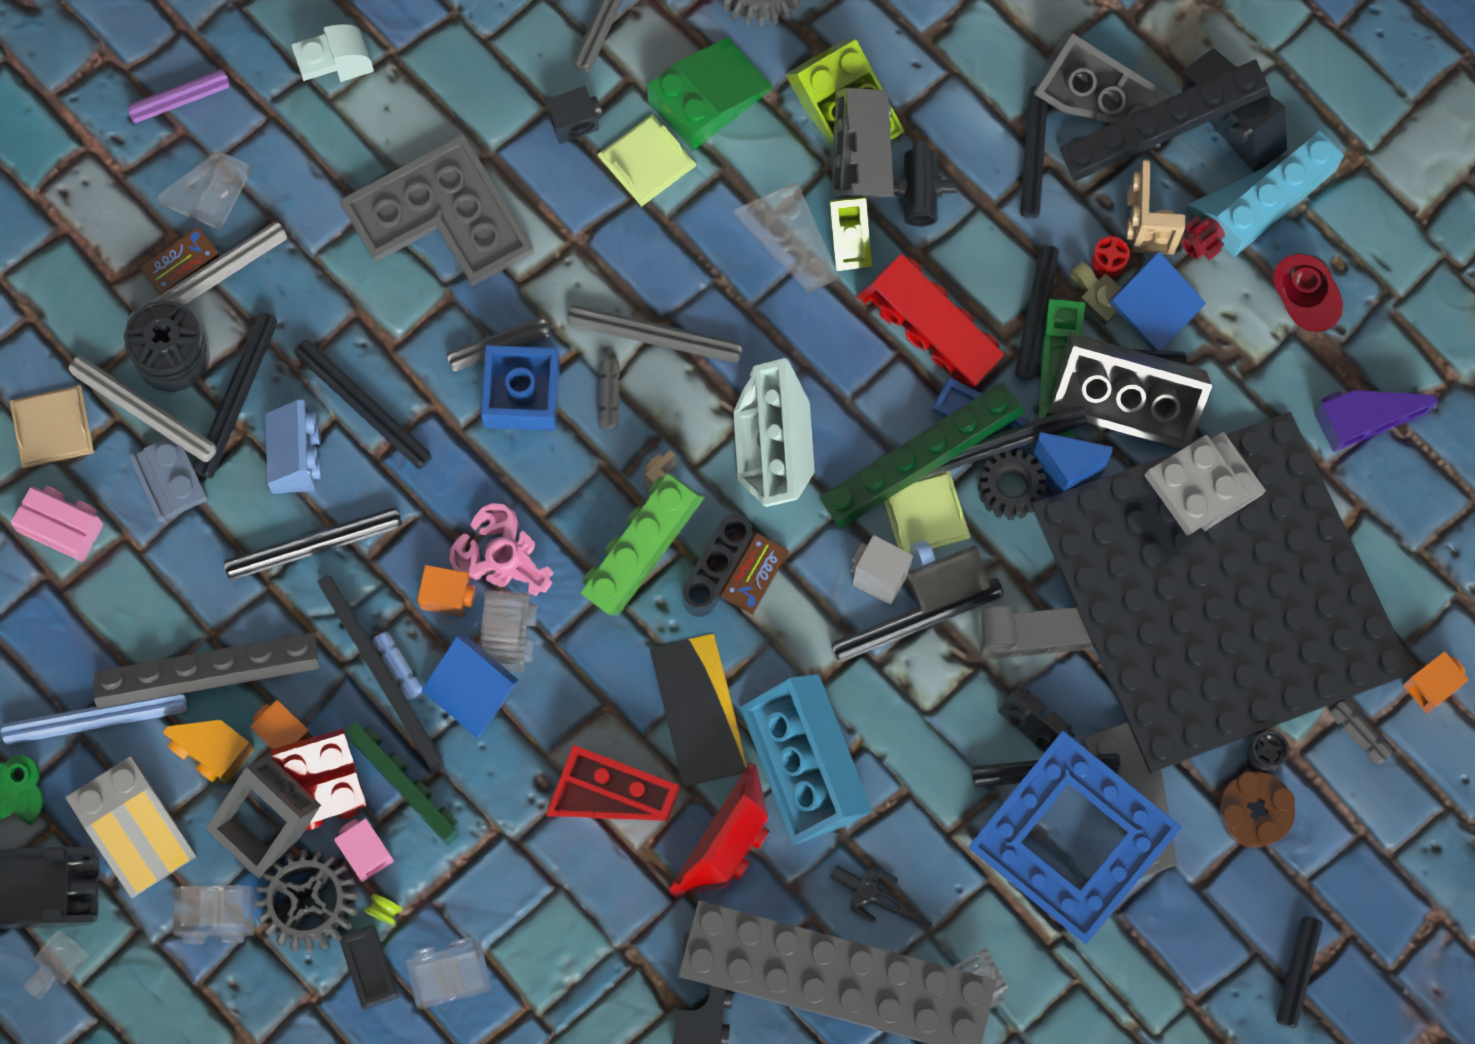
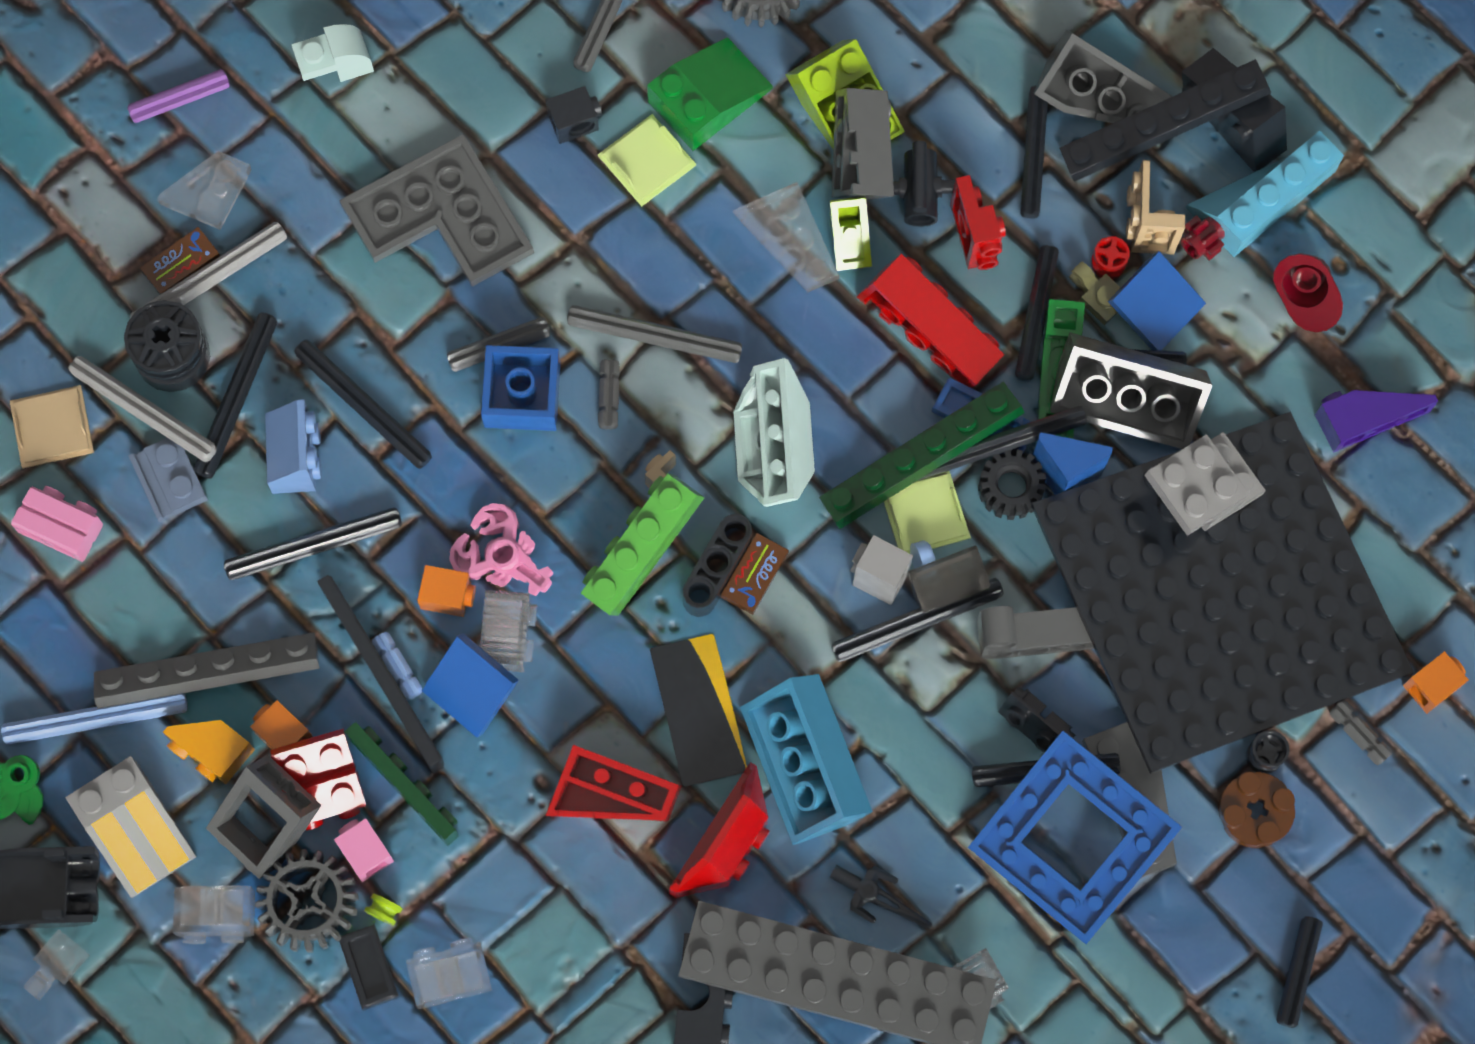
(976, 225): none -> red plate

